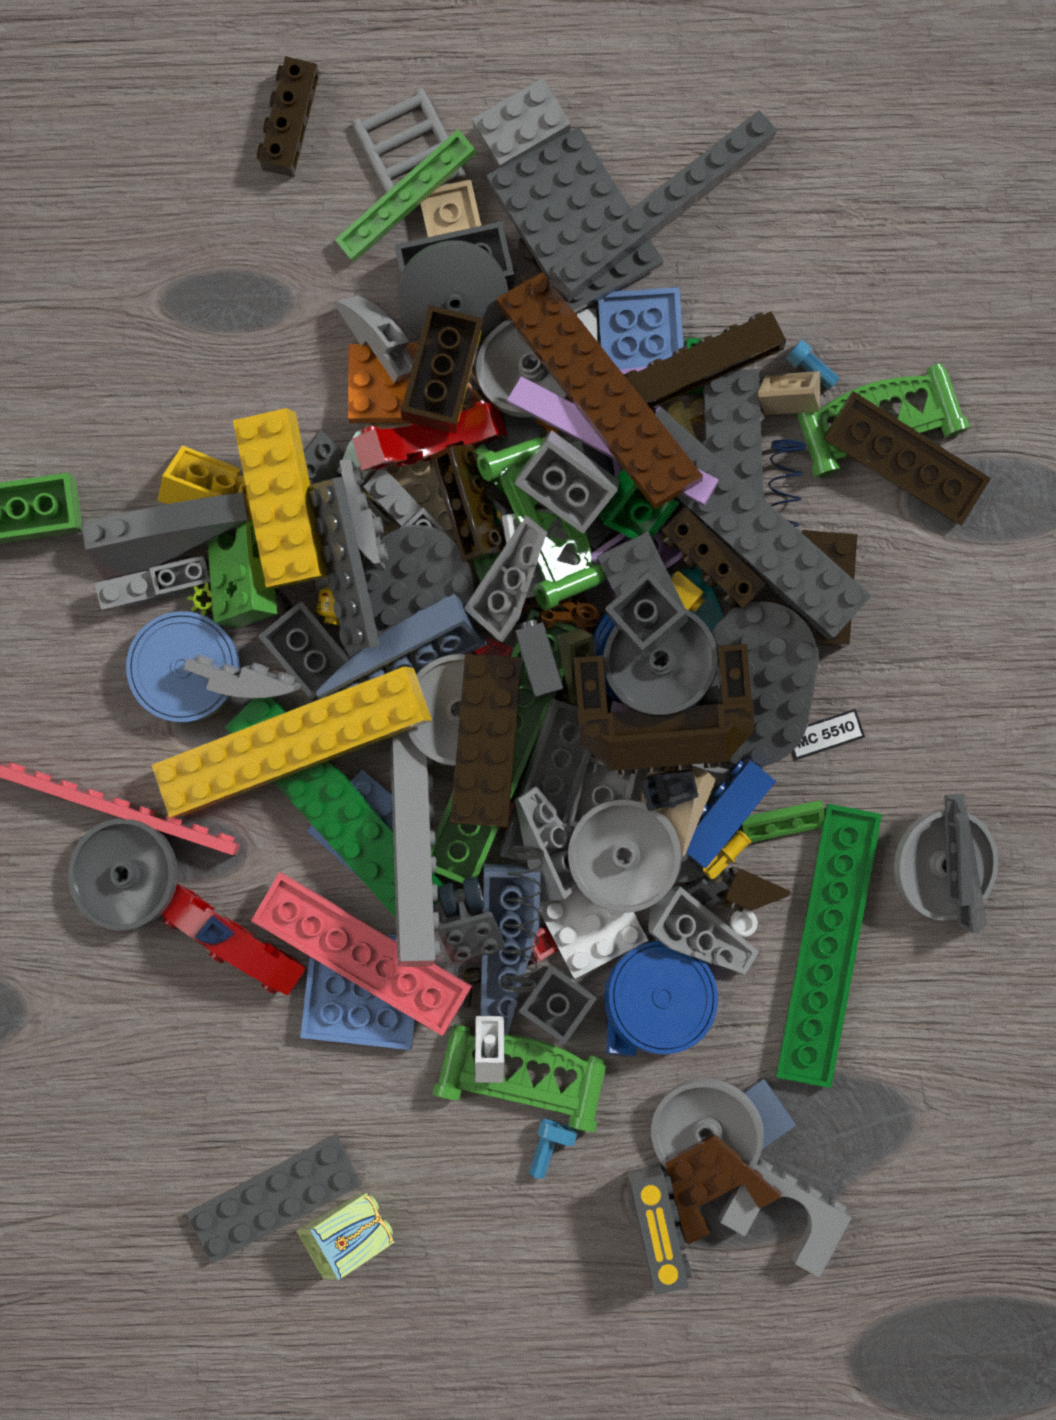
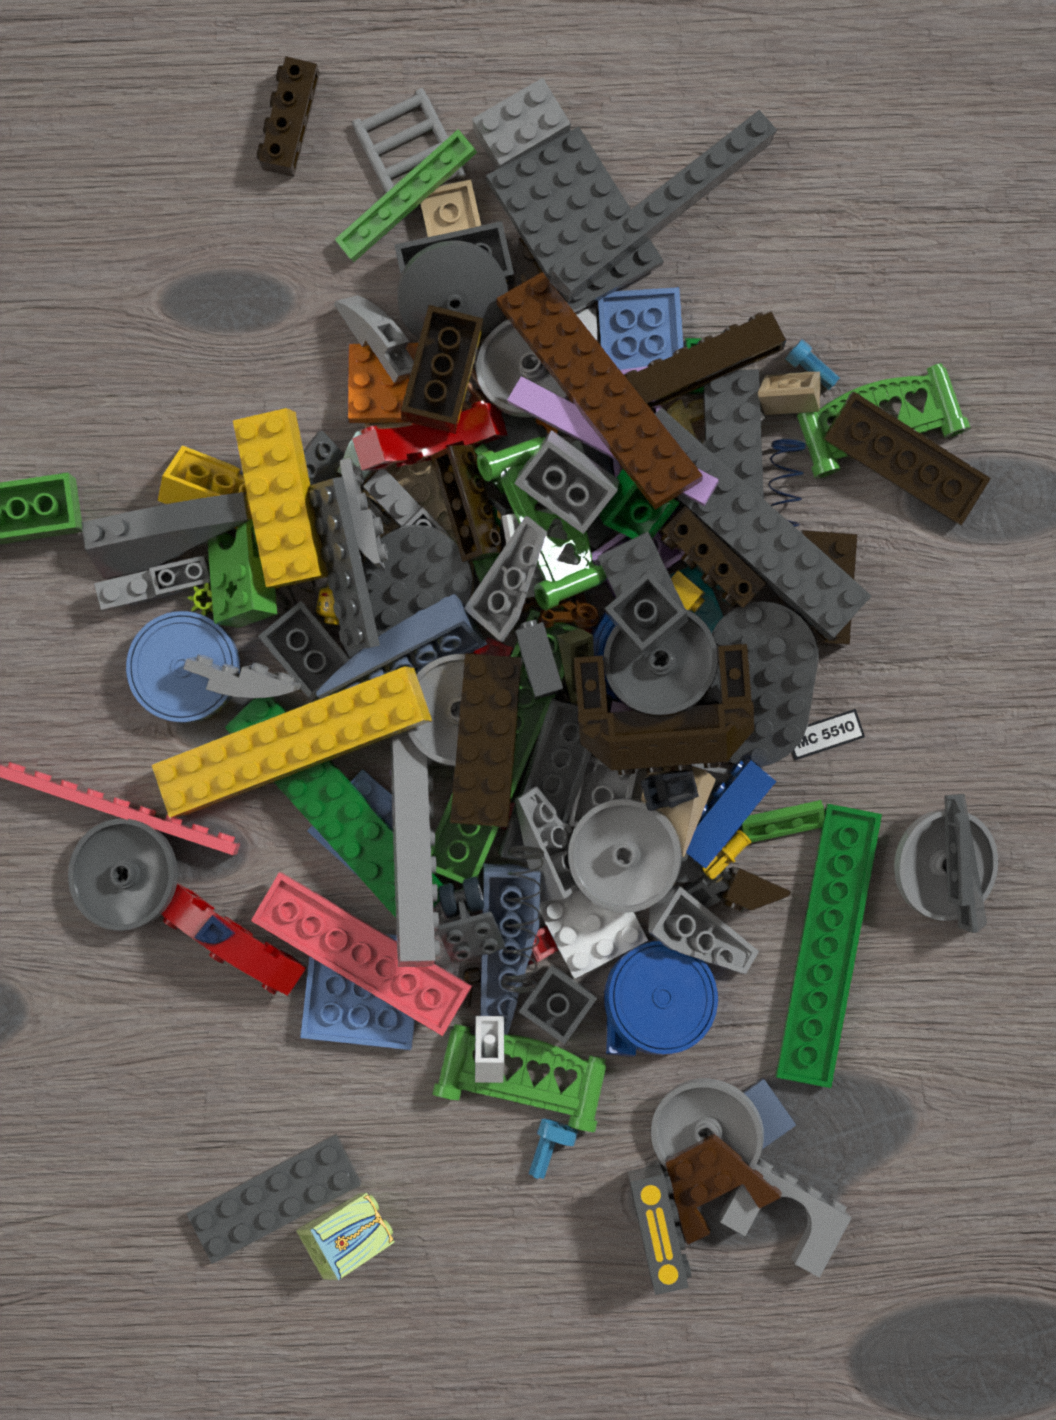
(743, 923): white tile -> none

